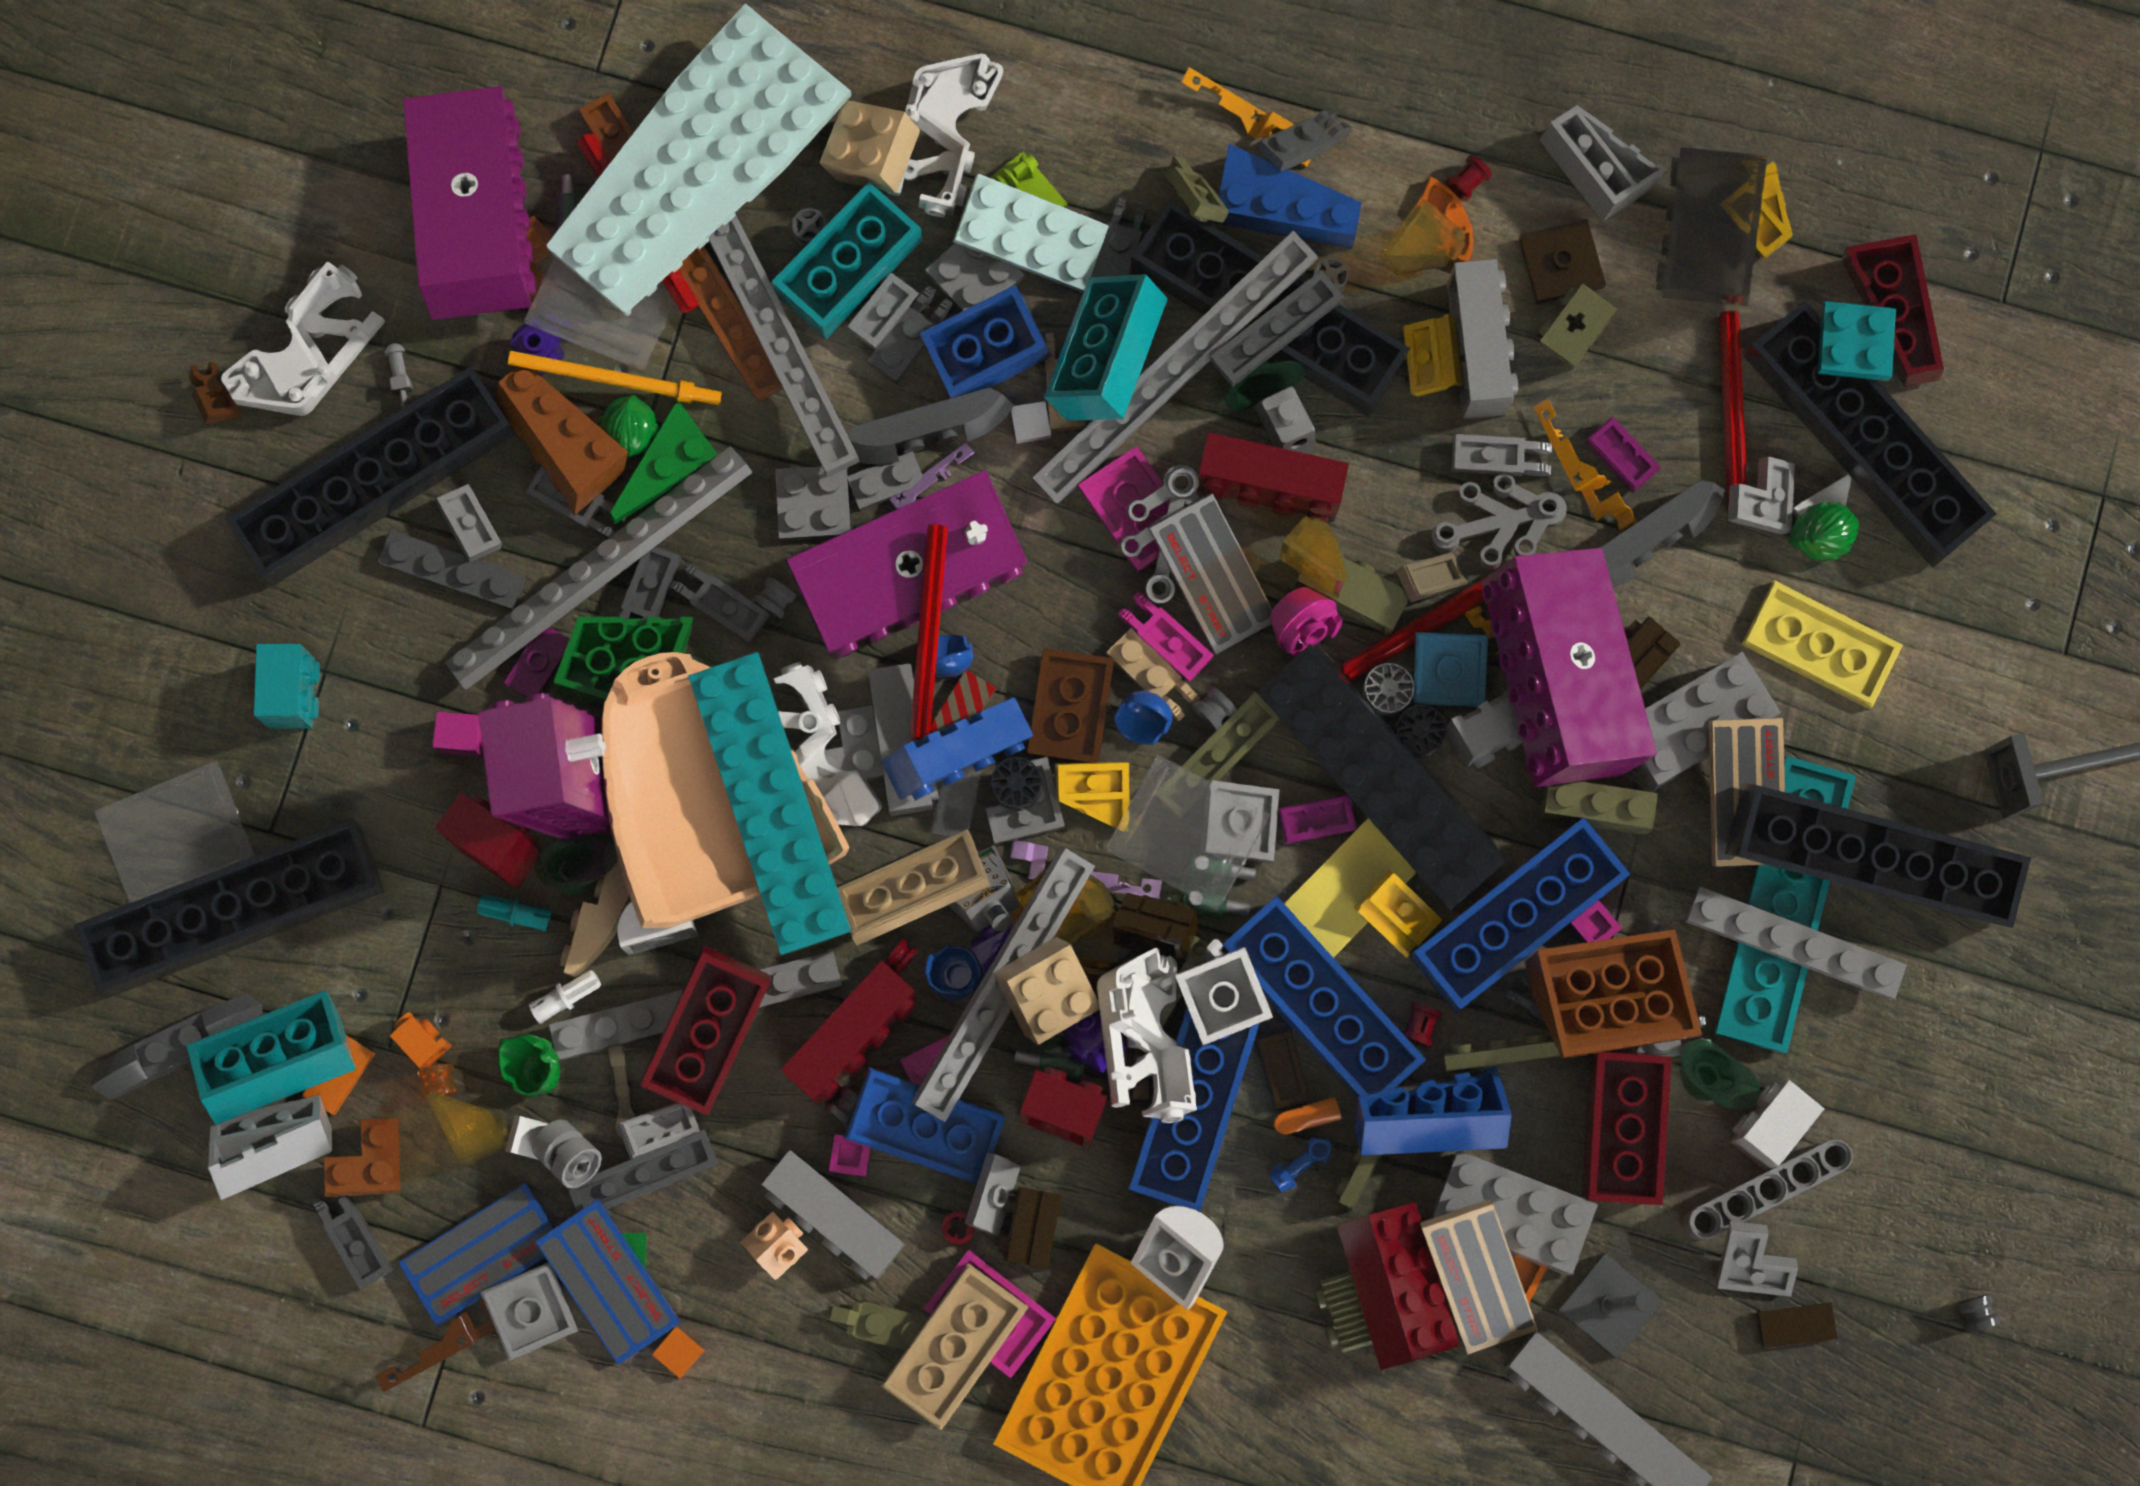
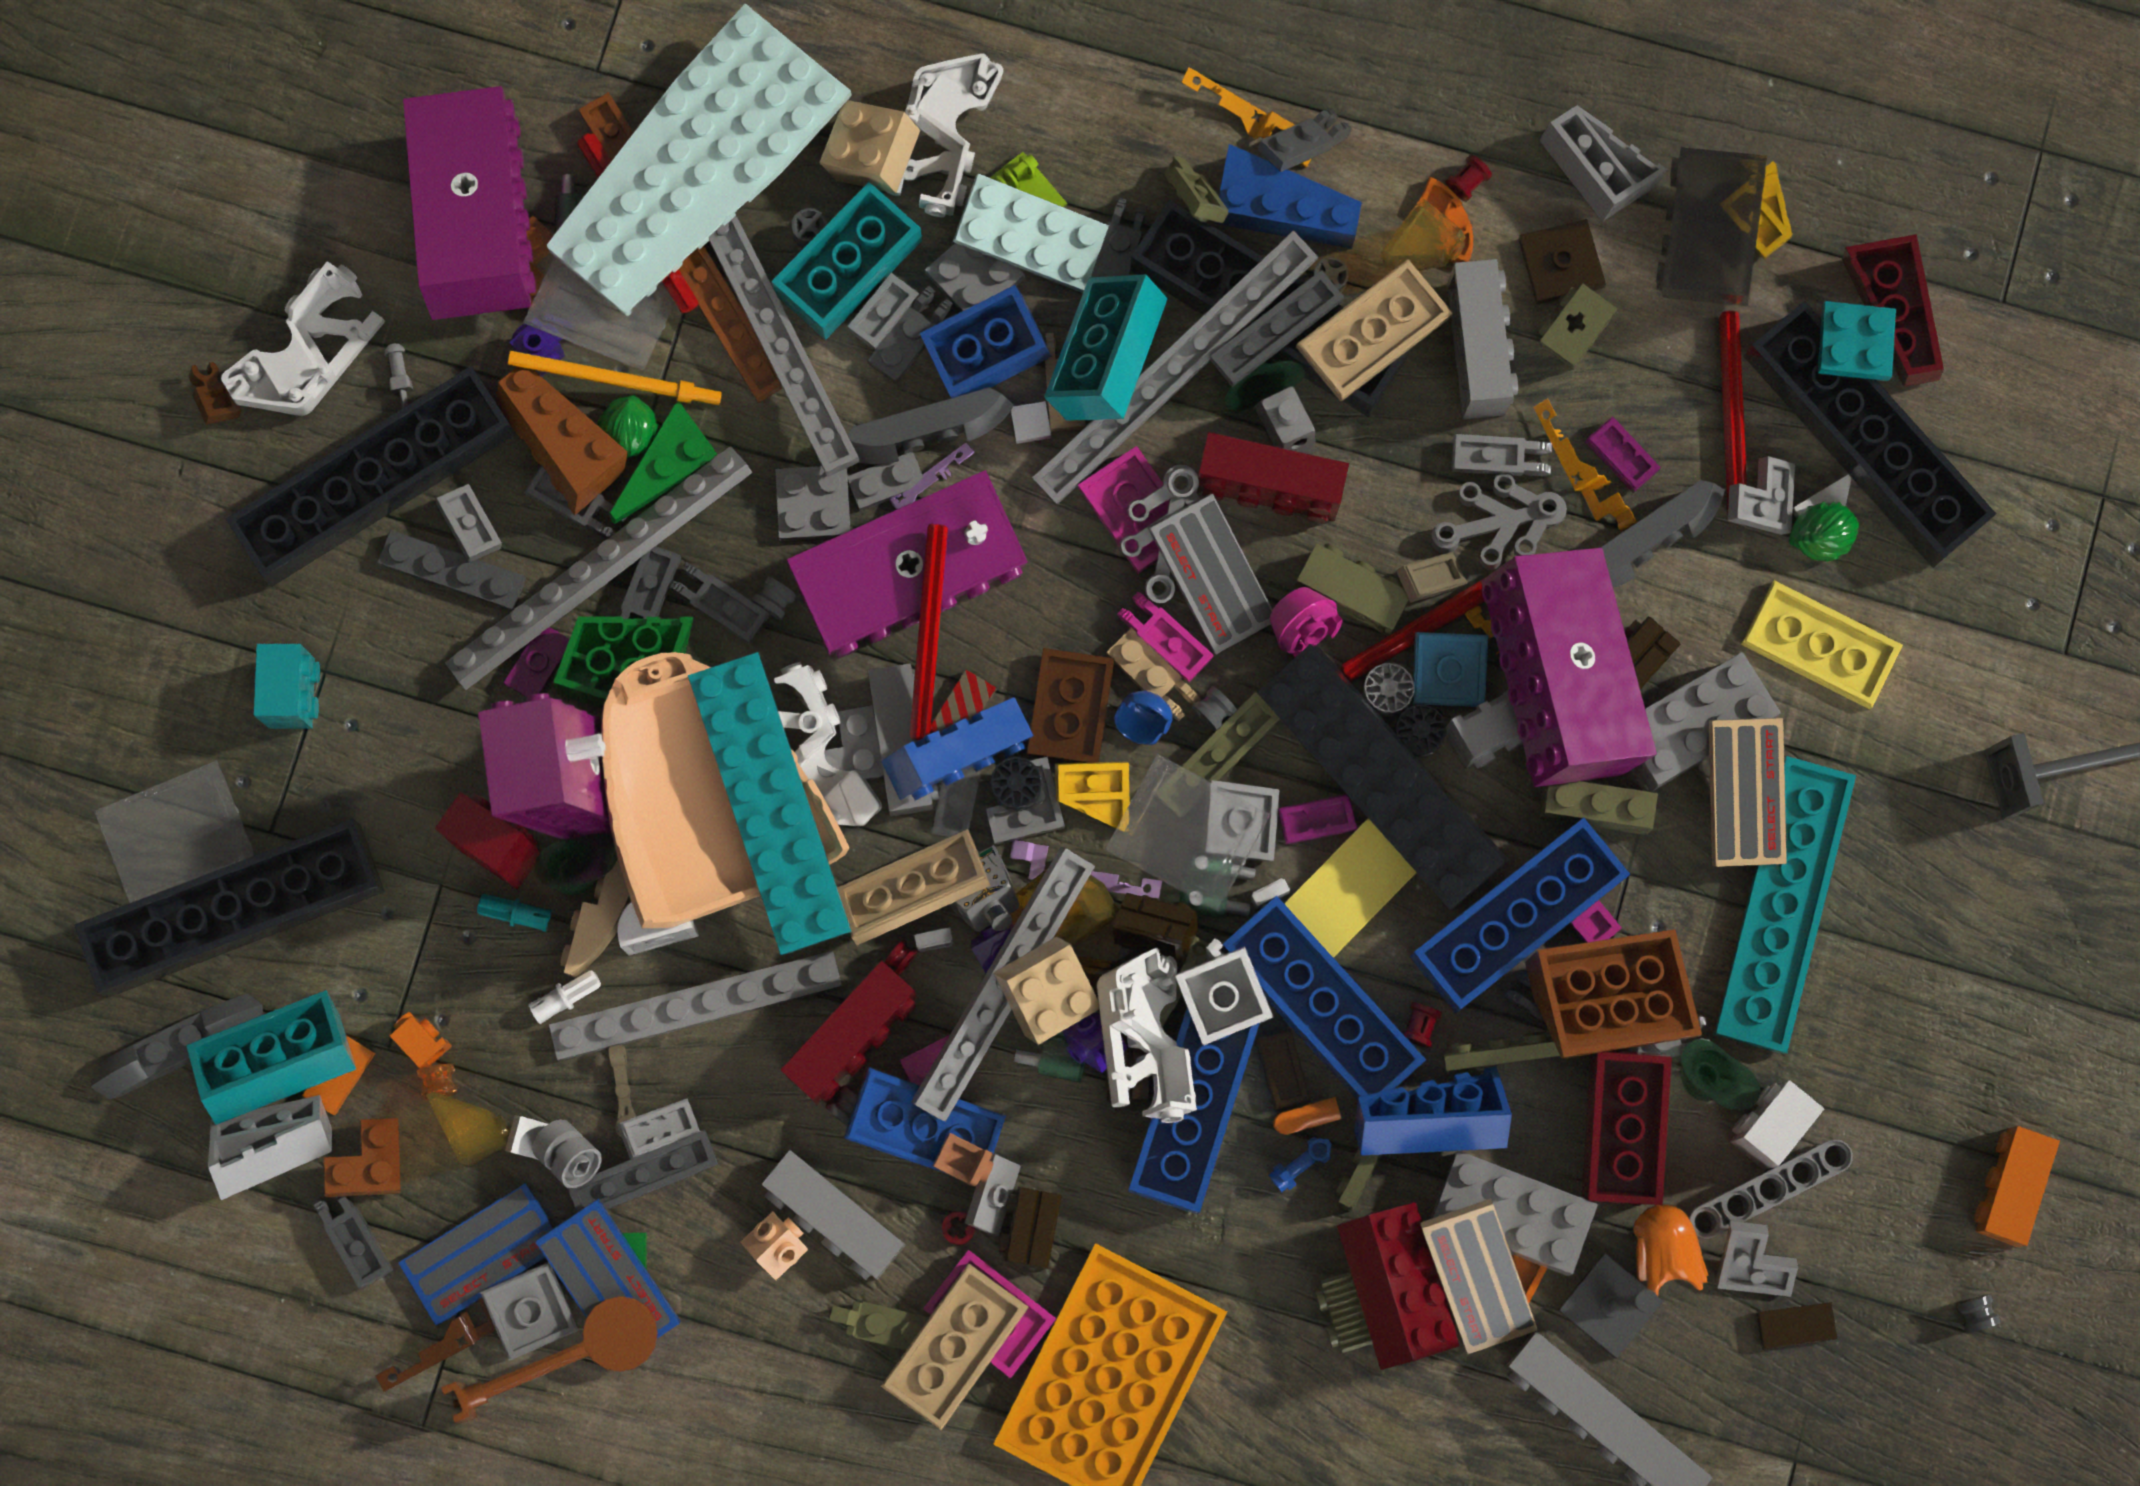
(457, 734): dark pink brick -> none
(528, 1064): green hair -> none
(615, 1335): none -> dark orange piece
(678, 1352): orange tile -> none
(705, 1030): dark red brick -> none
(849, 1157): dark pink plate -> none
(934, 940): none -> light grey tile
(953, 656): blue hair -> none
(953, 972): blue hair -> none
(964, 1160): none -> nougat bracket
(1063, 1107): dark red brick -> none
(1179, 1252): white brick -> none
(1266, 894): none -> white tile
(1315, 555): clear yellow slope -> none
(1374, 330): none -> tan tile
(1398, 913): yellow plate -> none
(1433, 355): yellow plate -> none
(1667, 1248): none -> orange hair
(1796, 943): light grey plate -> none
(1877, 855): black brick -> none
(2016, 1186): none -> orange brick

